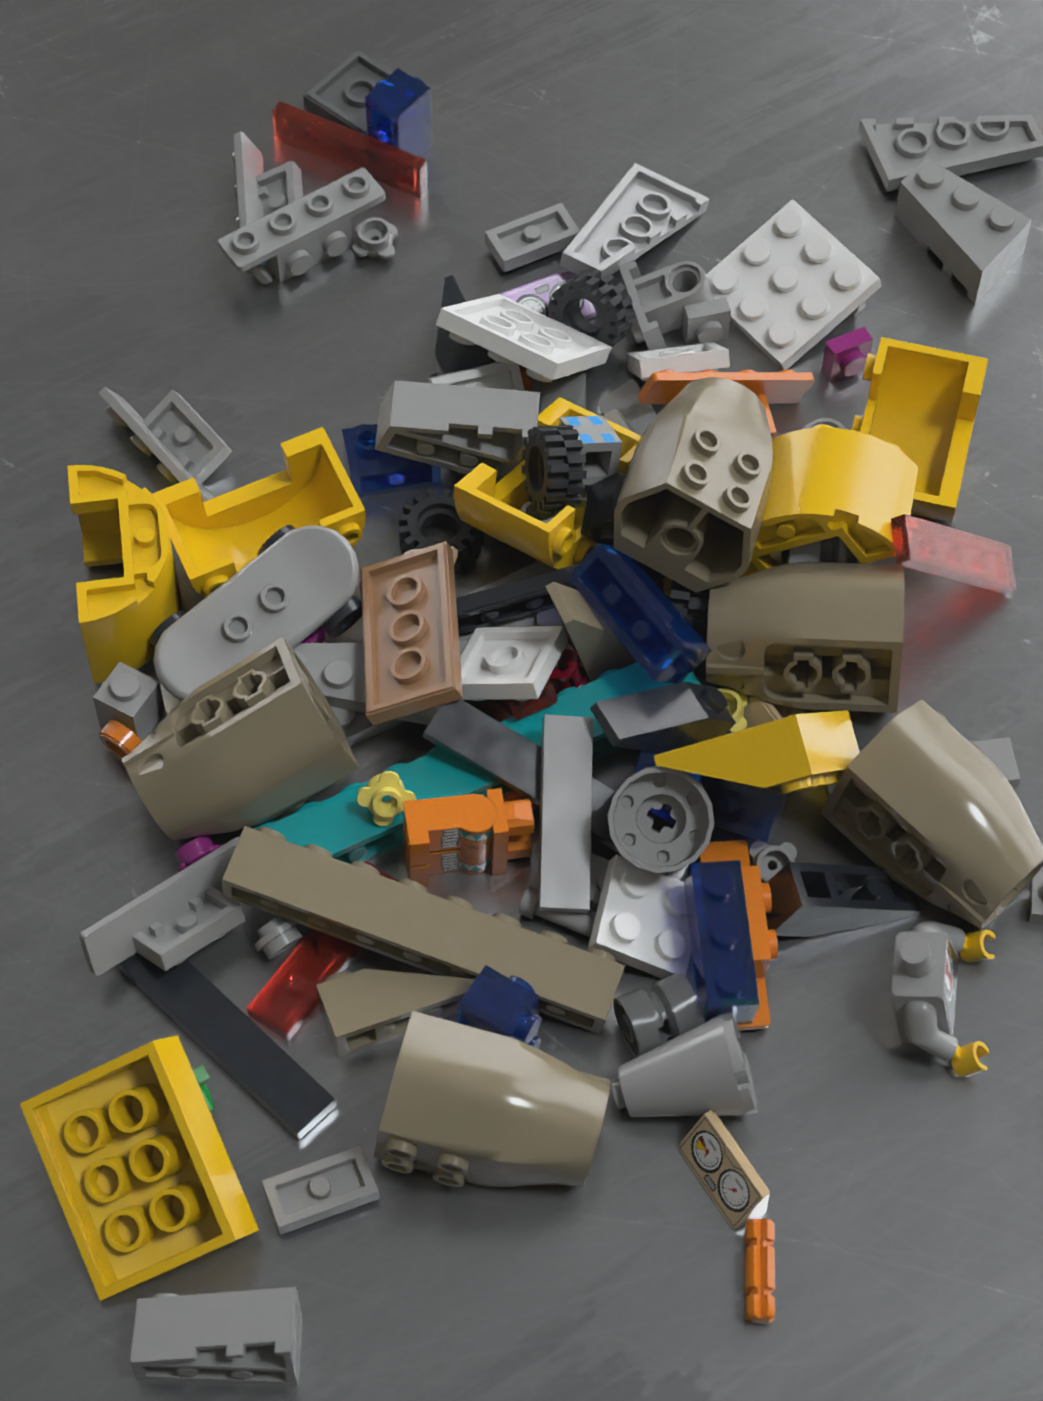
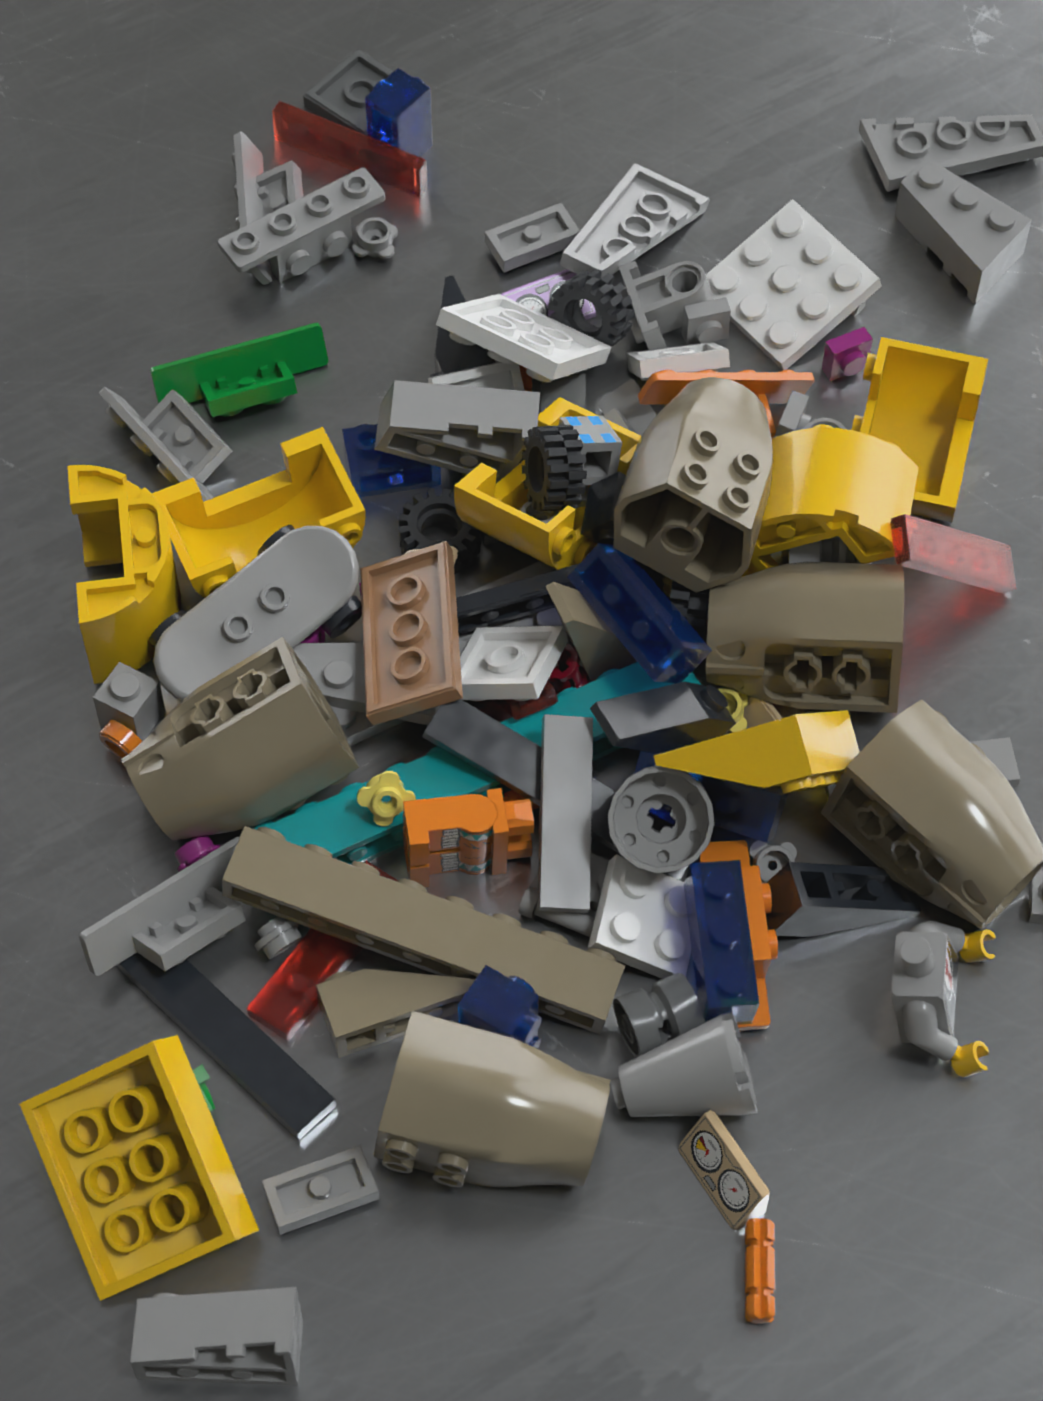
(244, 372): none -> green bracket
(794, 414): none -> light grey plate

